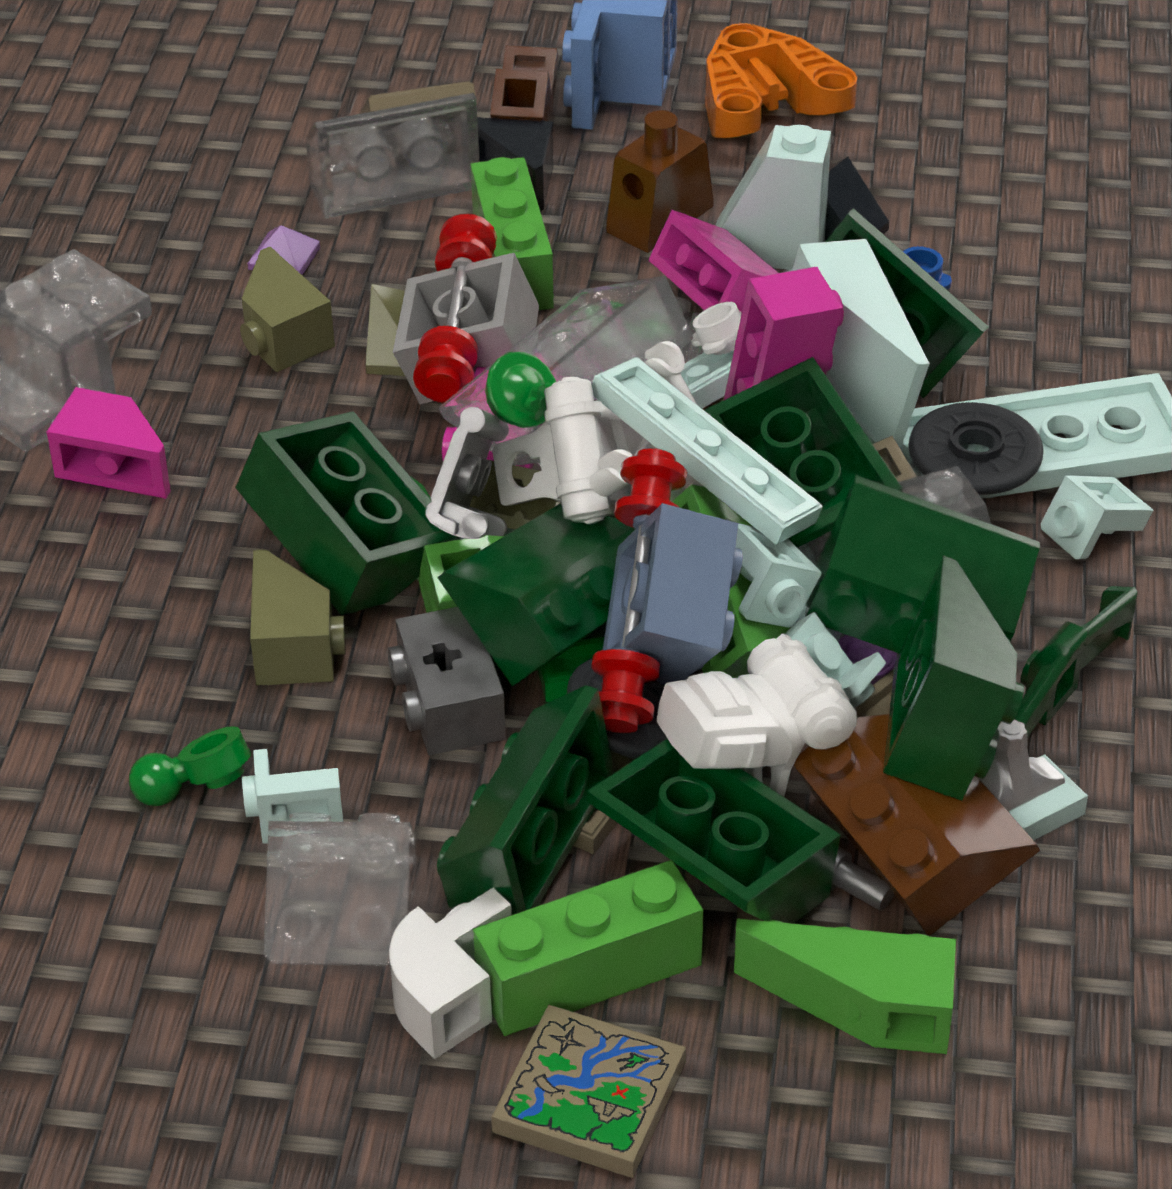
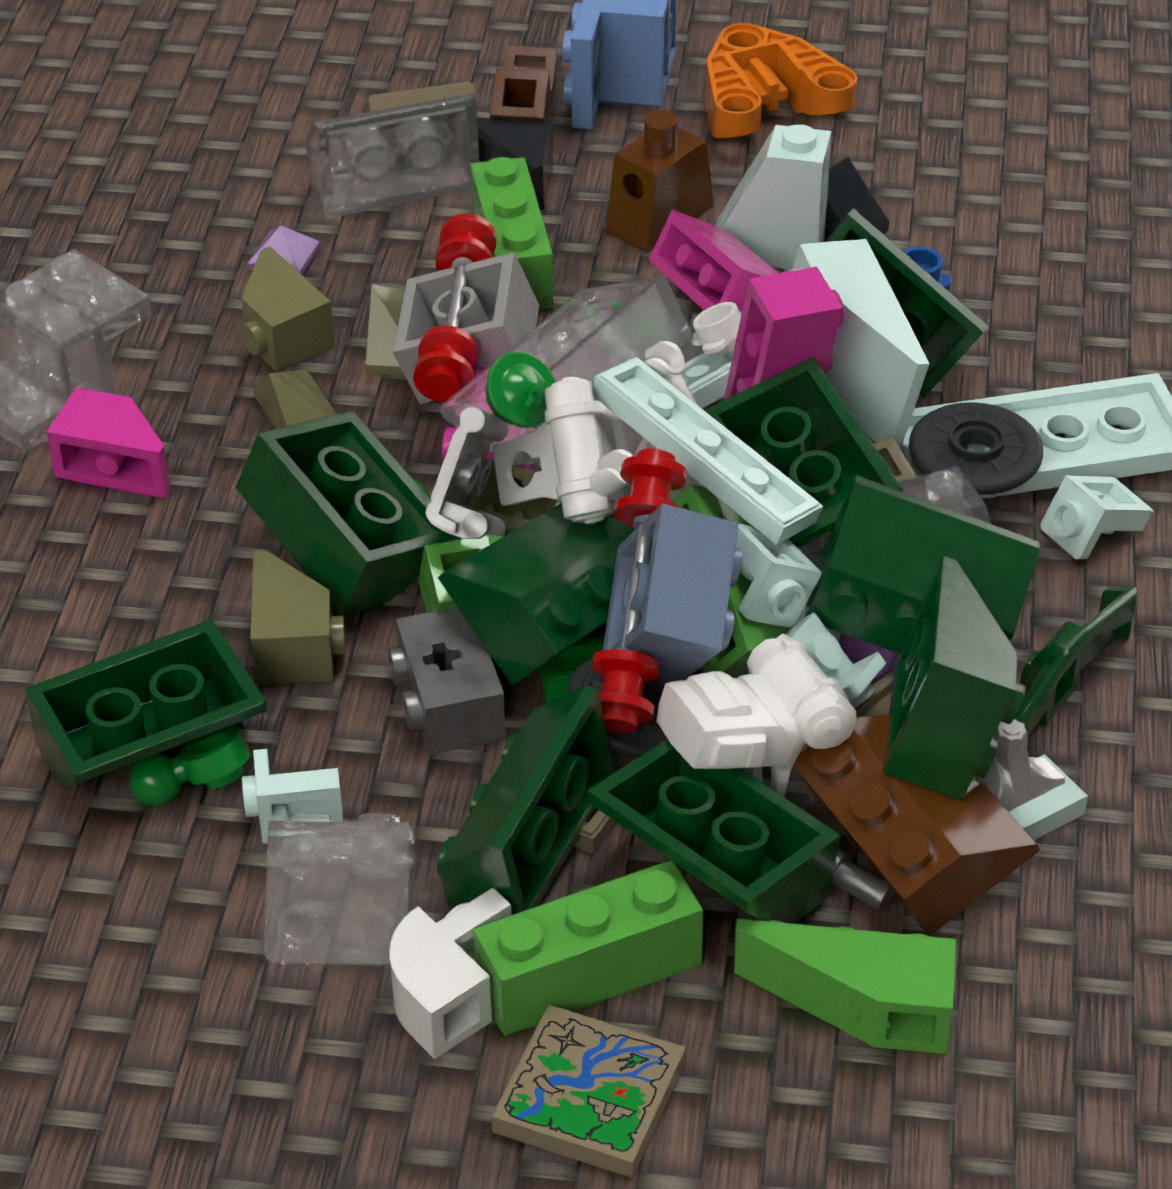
(140, 703): none -> dark green slope
(291, 398): none -> olive slope

